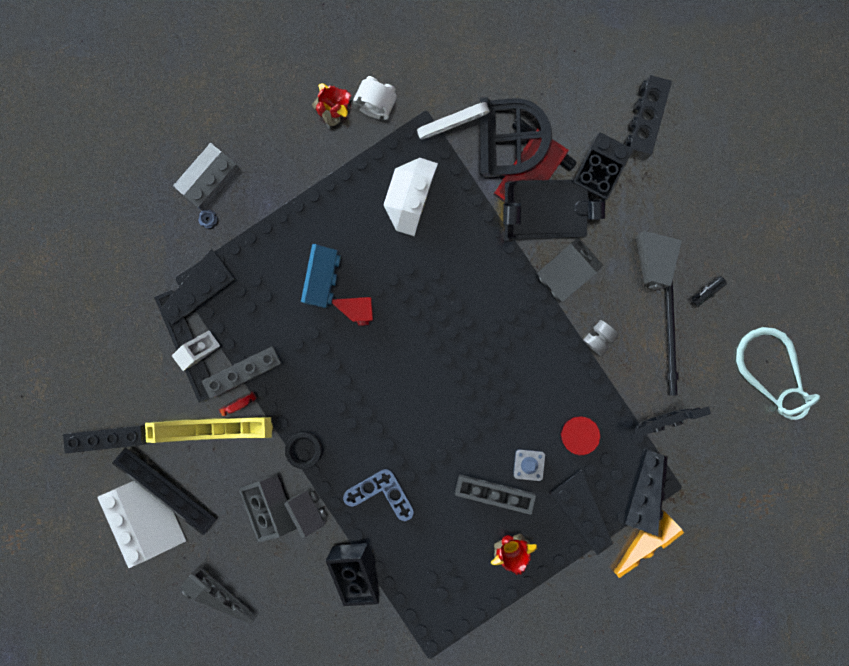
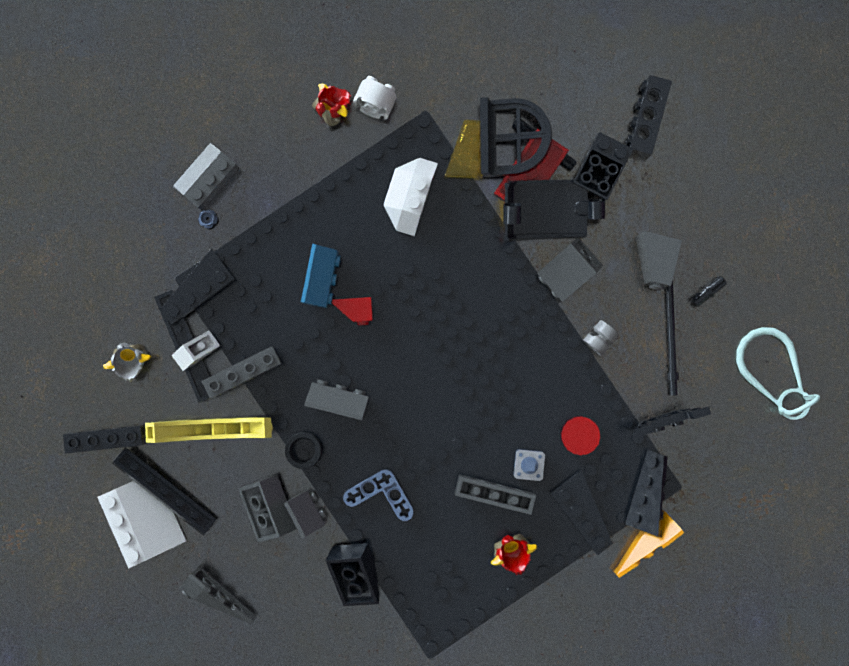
(127, 361): none -> light grey hair
(237, 404): red tile -> none
(337, 400): none -> dark grey slope
(453, 120): white beam -> none
(467, 152): none -> clear yellow wing

